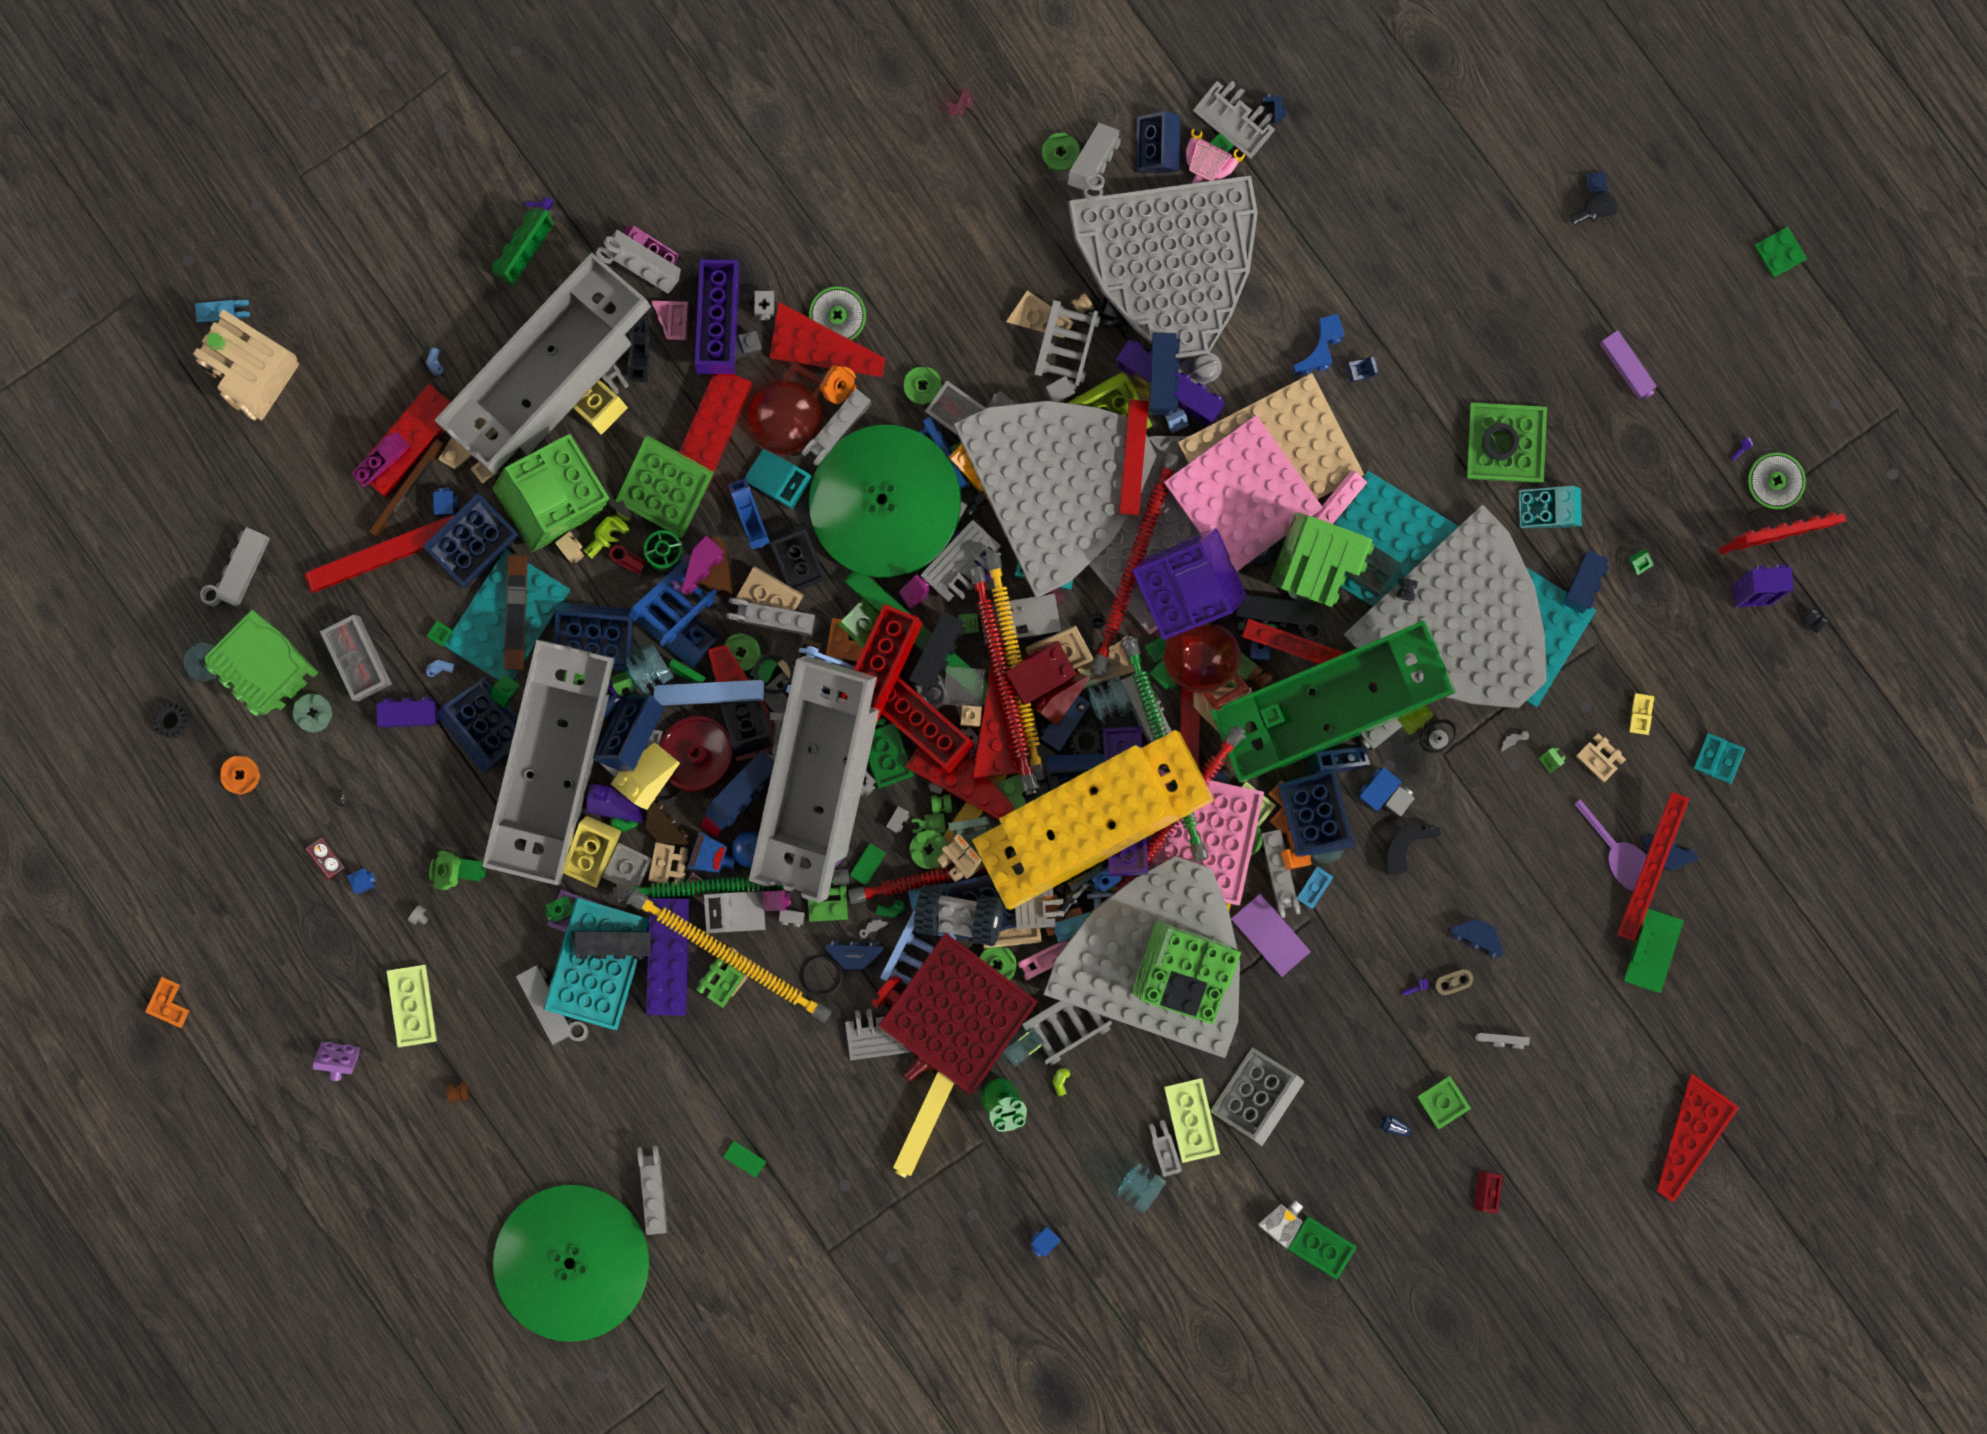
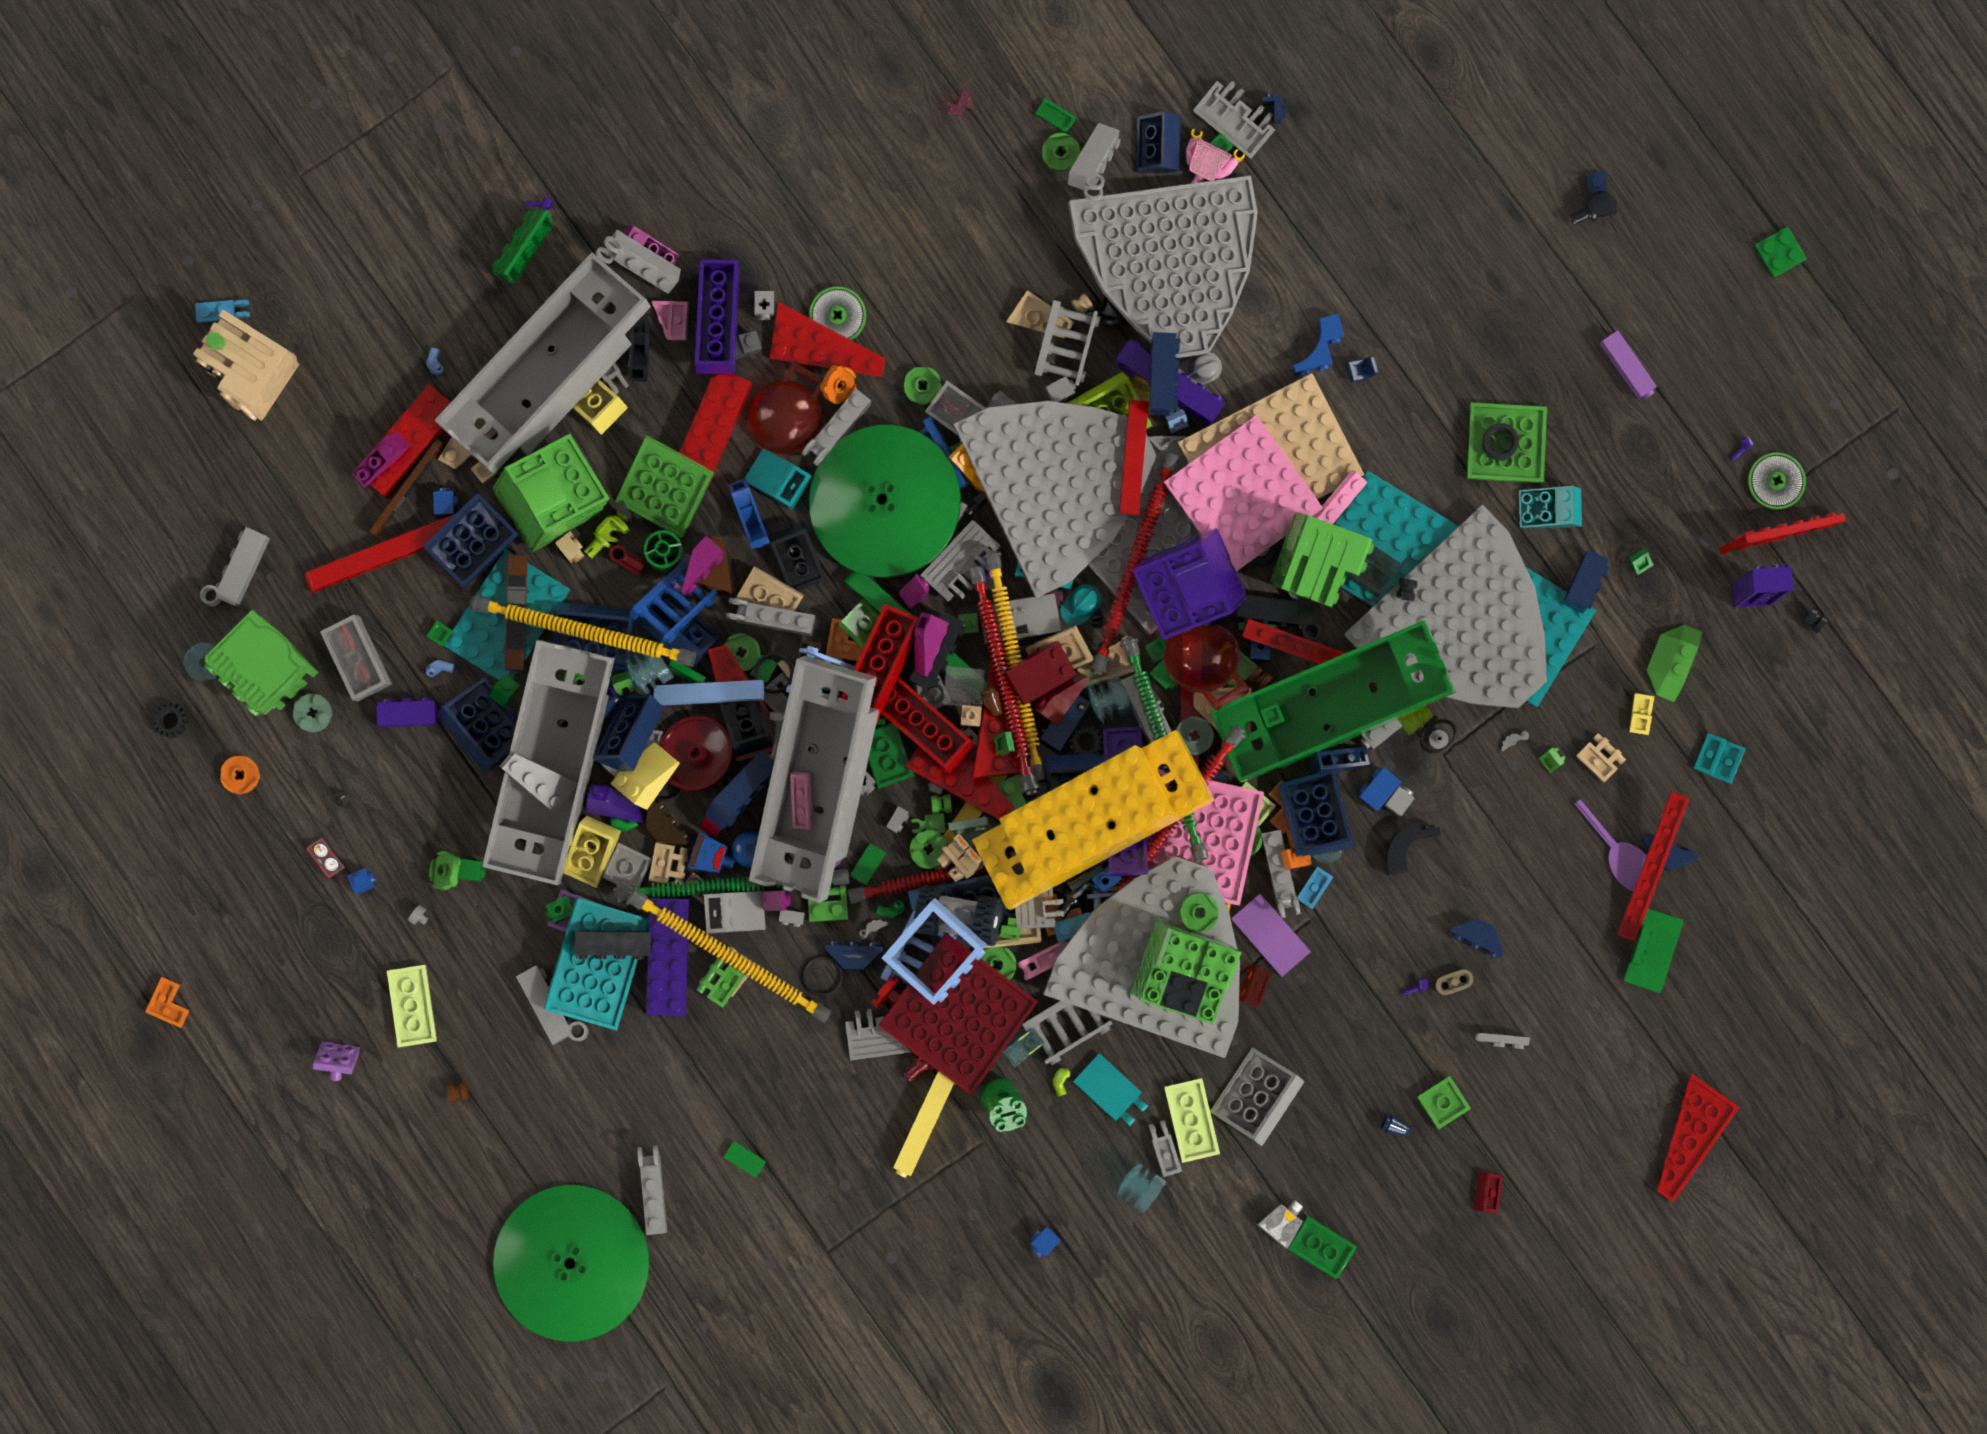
(541, 782): none -> light grey wing
(582, 630): none -> yellow hose
(801, 800): none -> bright pink tile
(927, 641): none -> magenta slope
(936, 907): none -> light blue window
(992, 701): none -> reddish brown cone
(1004, 743): none -> green plate
(1010, 930): none -> bright green tile
(1055, 116): none -> green tile
(1080, 604): none -> teal piece
(1109, 1089): none -> teal tile
(1203, 730): none -> sand green plate
(1210, 912): none -> bright green plate
(1254, 986): none -> clear red slope
(1673, 660): none -> bright green wedge

